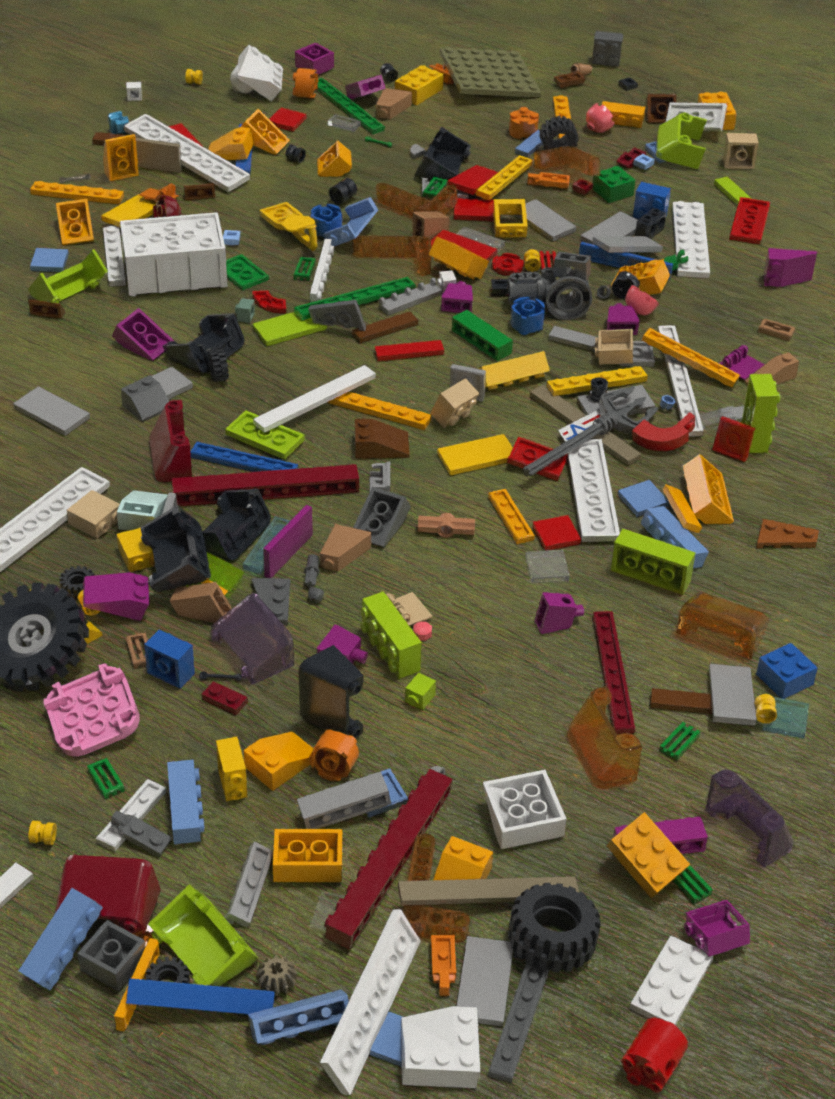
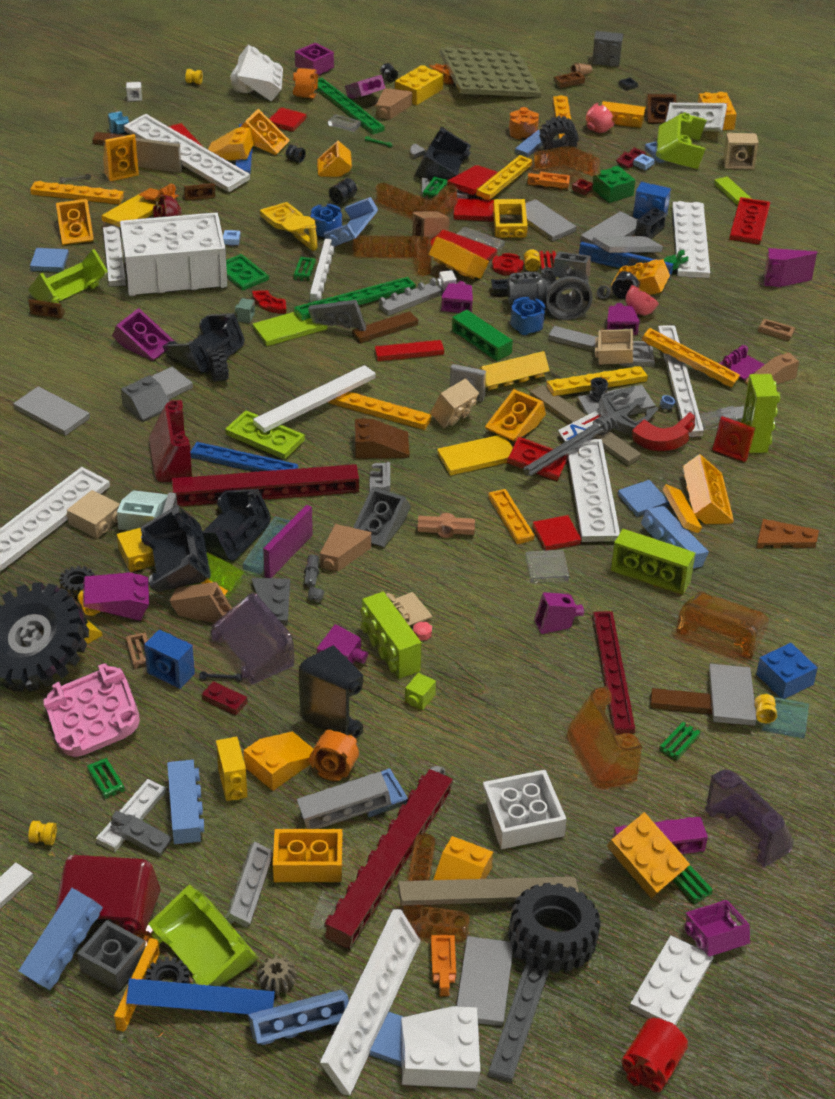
(517, 416): none -> light orange slope

